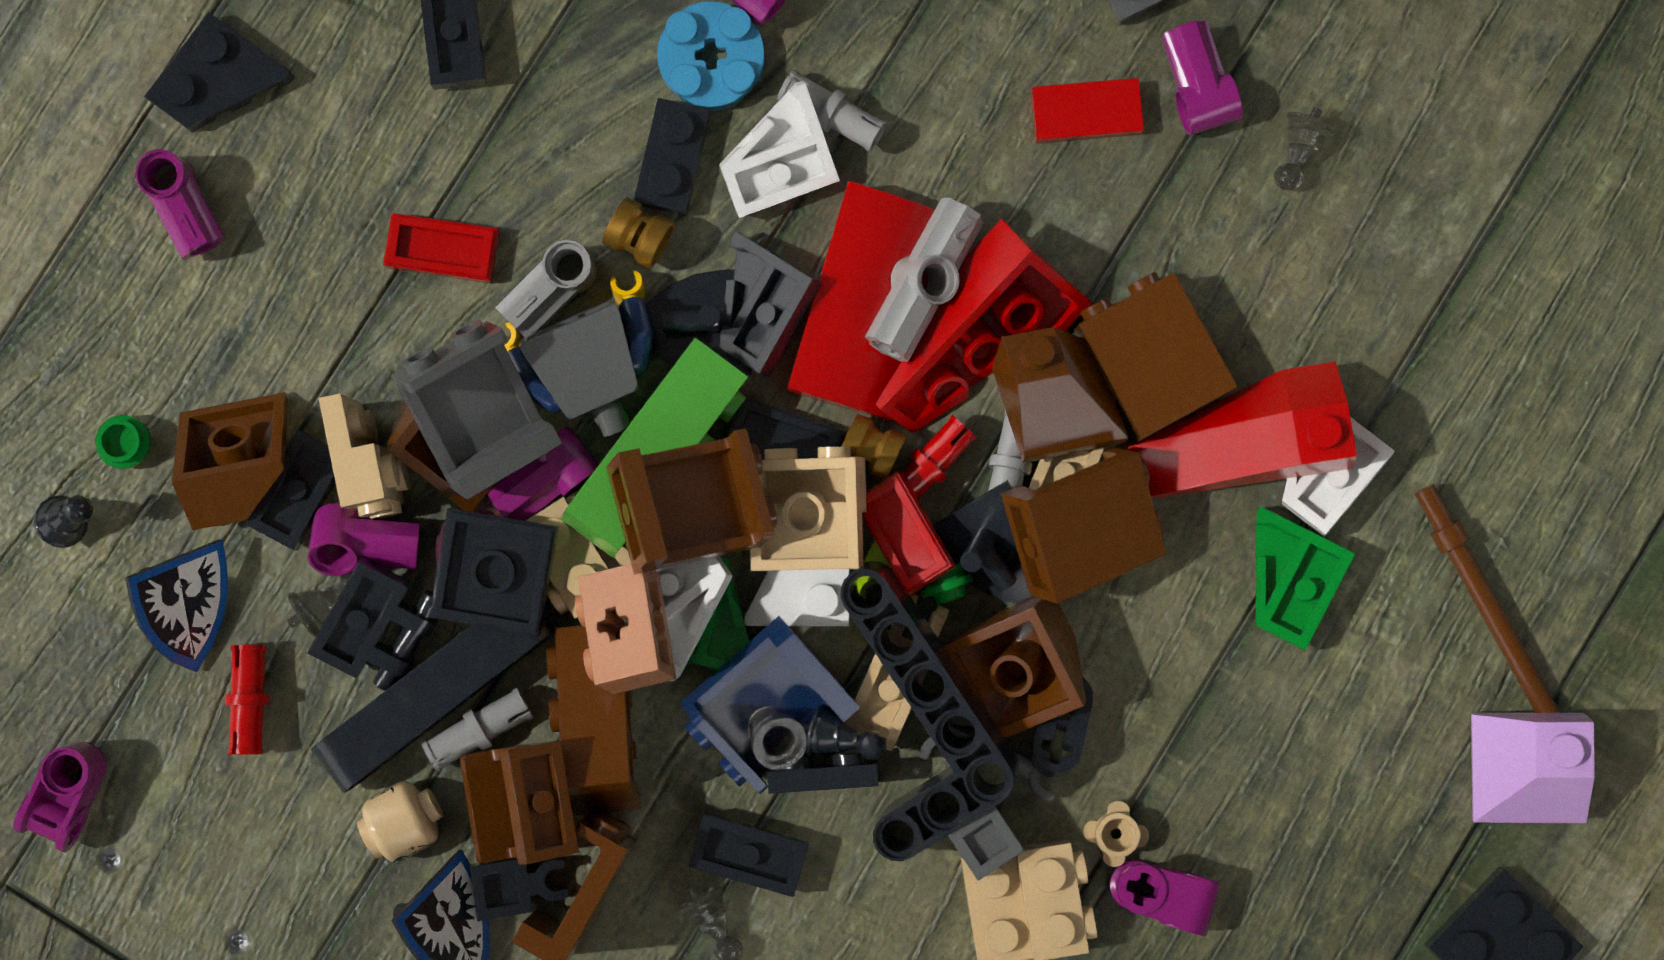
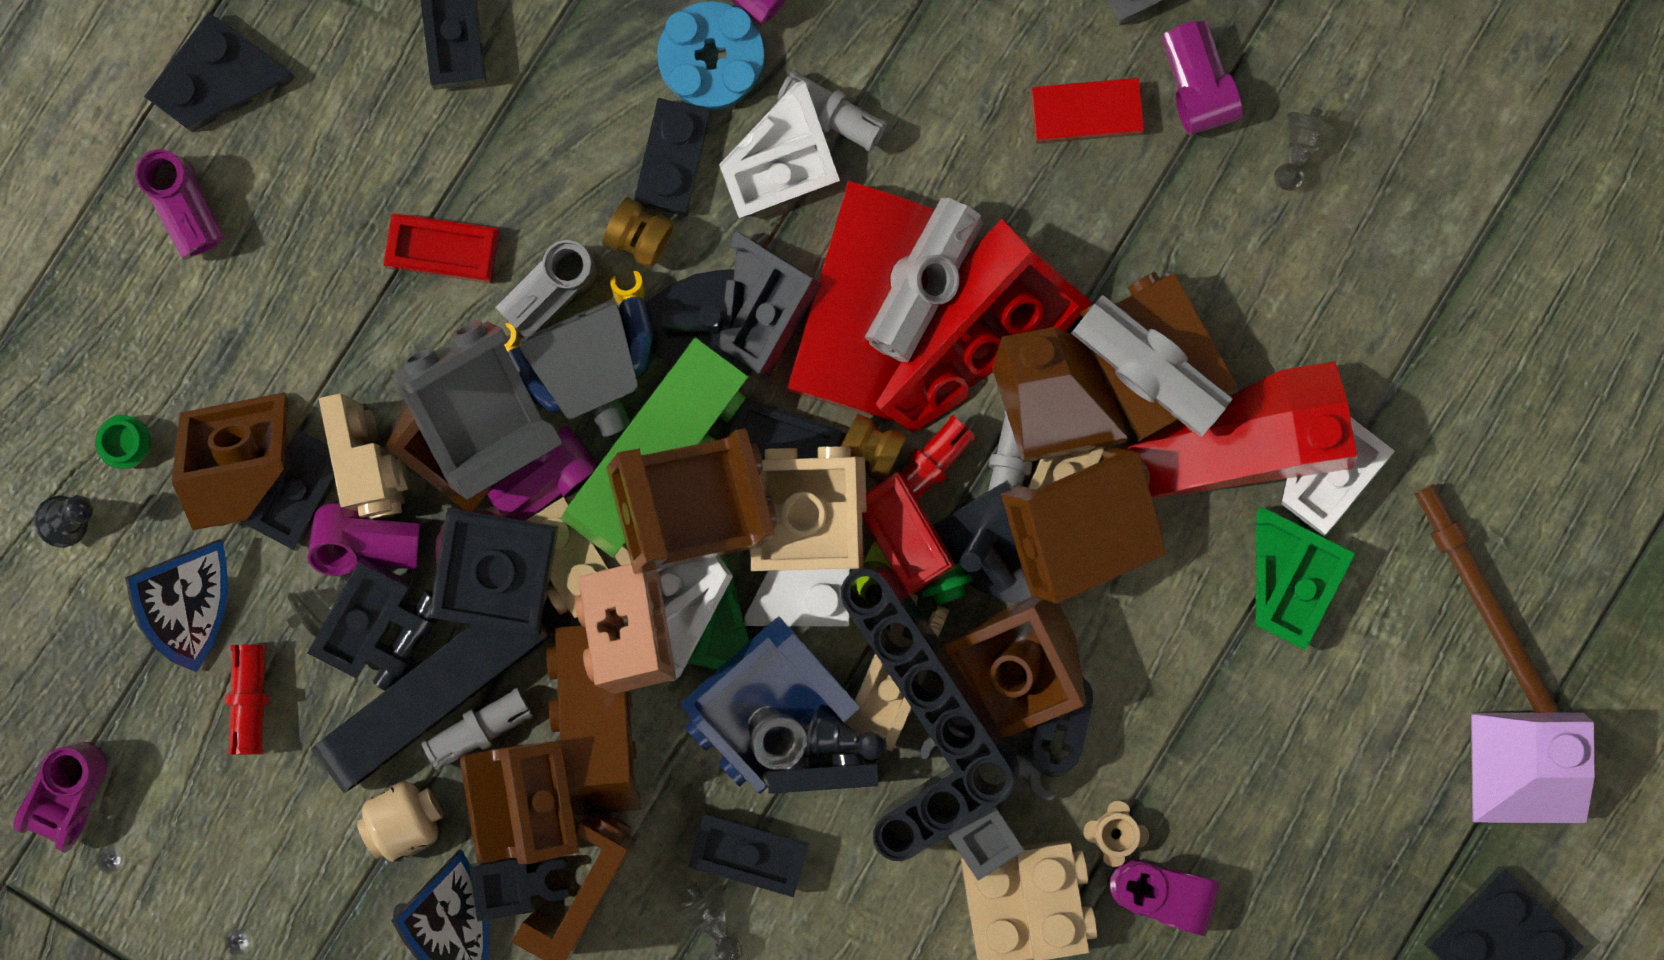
(1151, 366): none -> light grey piece

